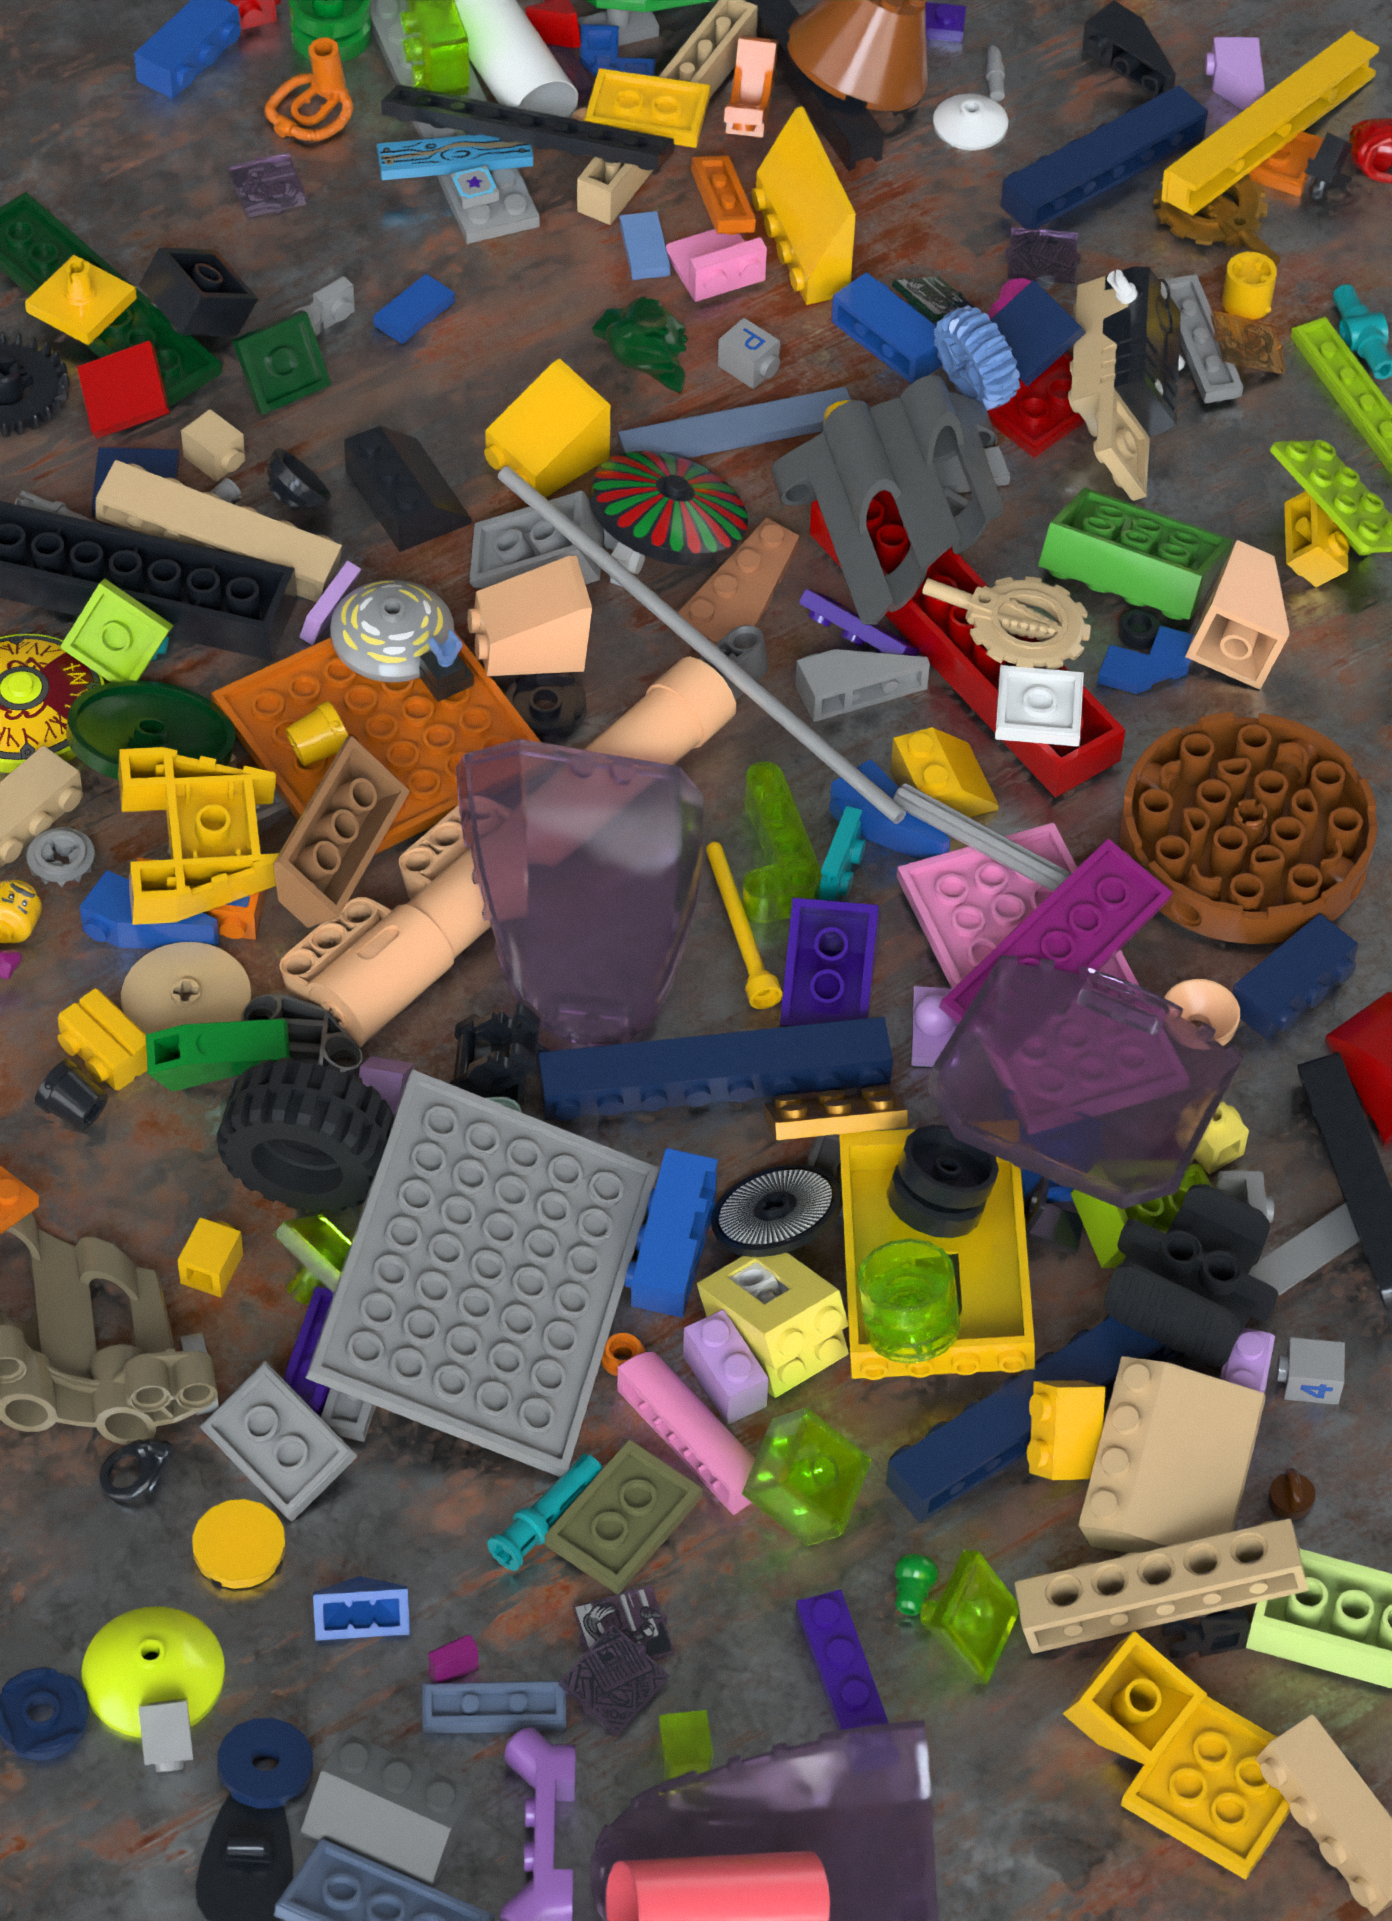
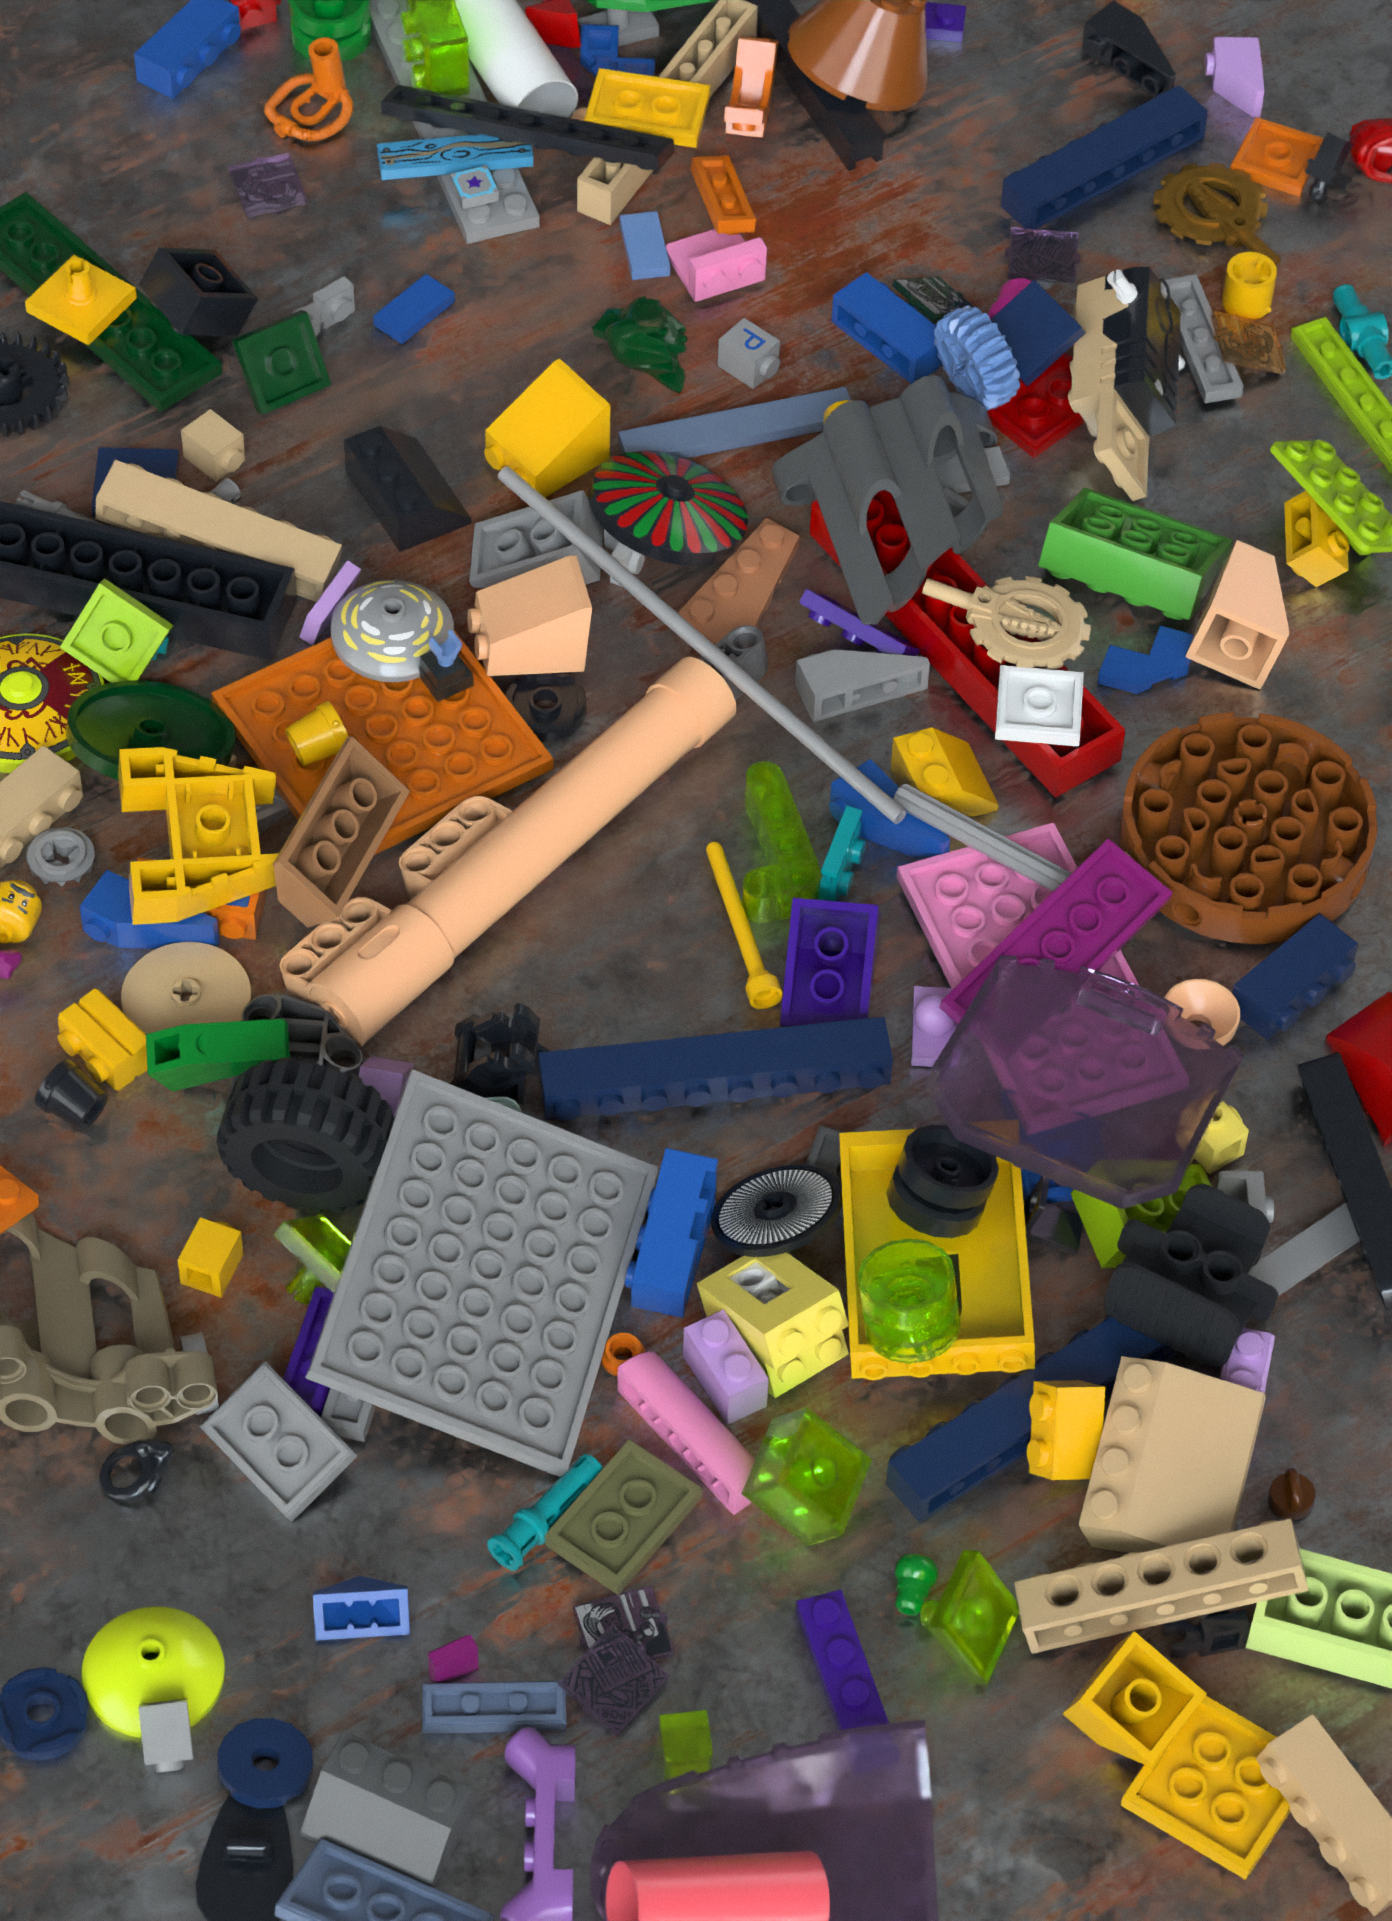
(123, 389): red tile -> none
(239, 1543): yellow tile -> none
(295, 482): black piece -> none
(583, 879): clear purple windscreen -> none
(806, 211): yellow slope -> none
(835, 1113): pearl gold plate -> none
(970, 122): white dish -> none
(995, 74): light grey piece -> none
(1138, 628): black tile -> none
(1269, 124): yellow tile -> none
(1312, 1370): light grey brick -> none

